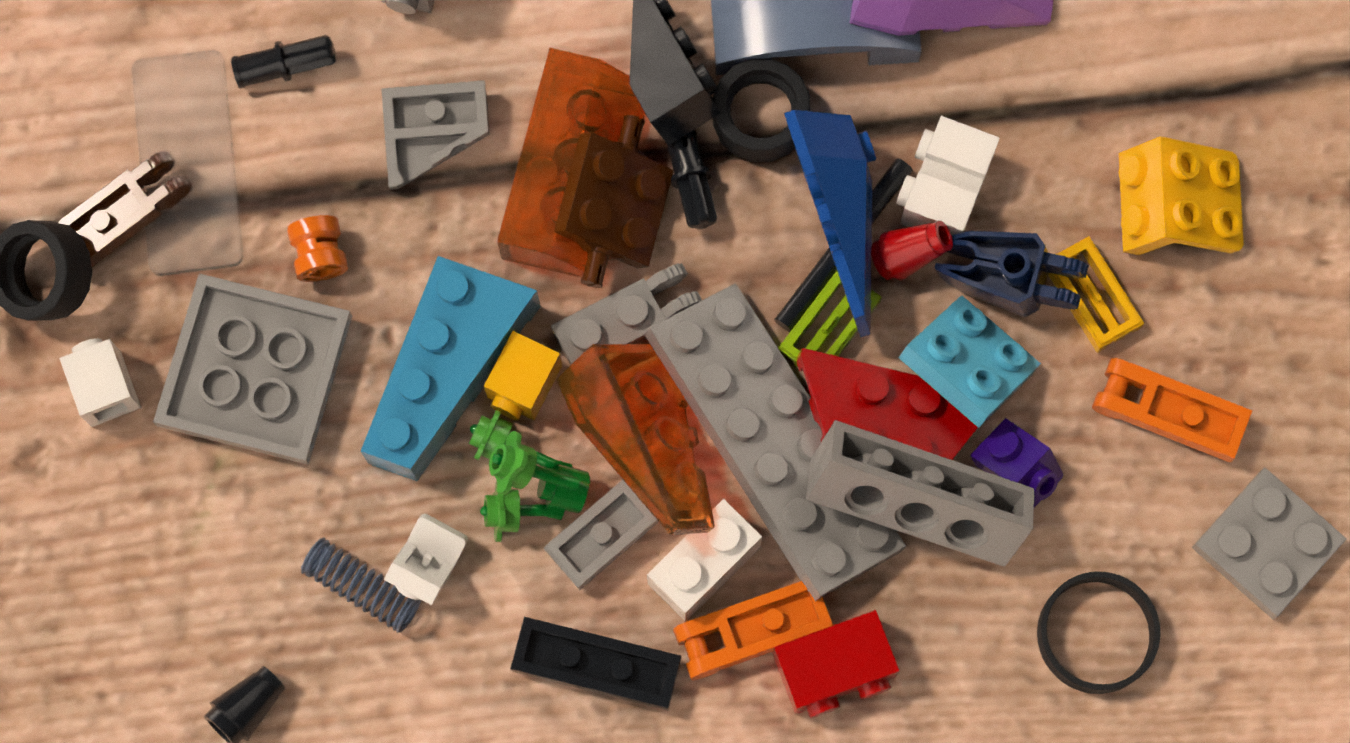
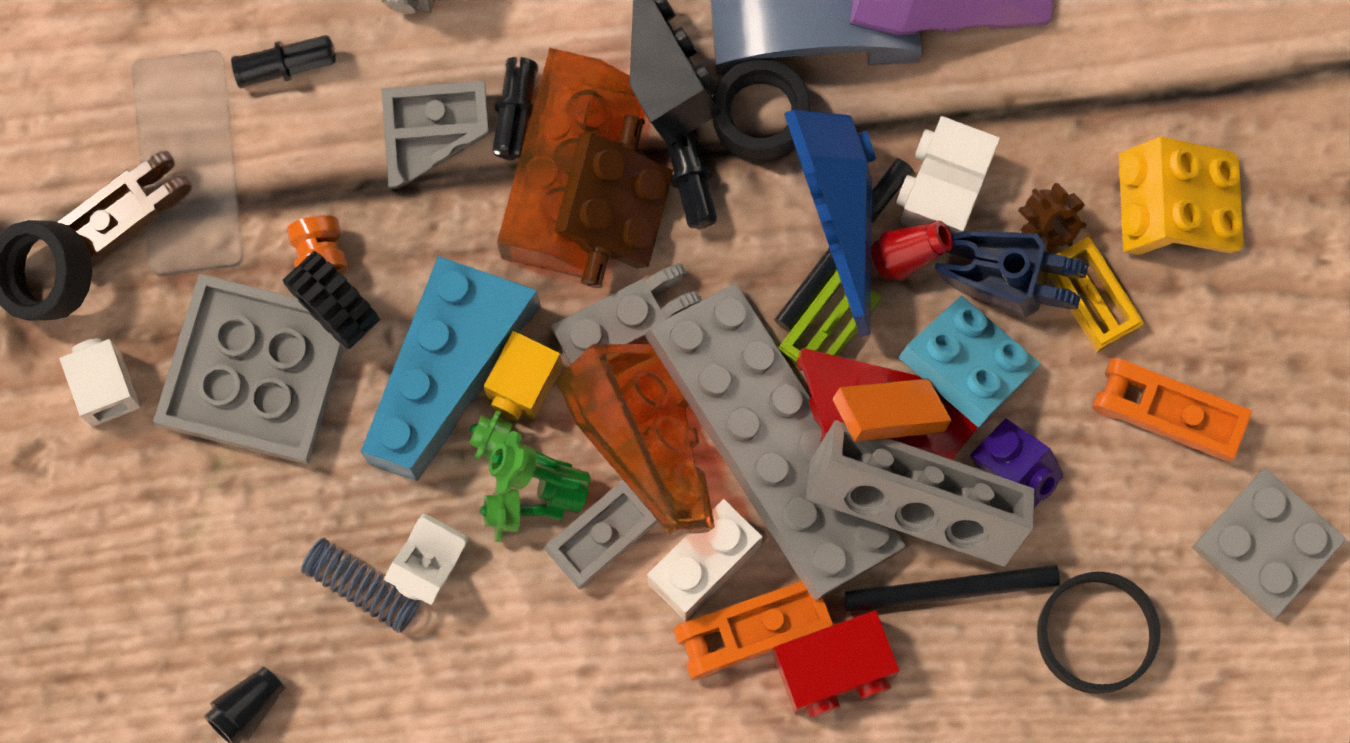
(331, 299): none -> black tyre
(514, 108): none -> black axle
(596, 663): black plate -> none
(891, 410): none -> orange tile
(951, 588): none -> black bar
(1053, 216): none -> reddish brown gear

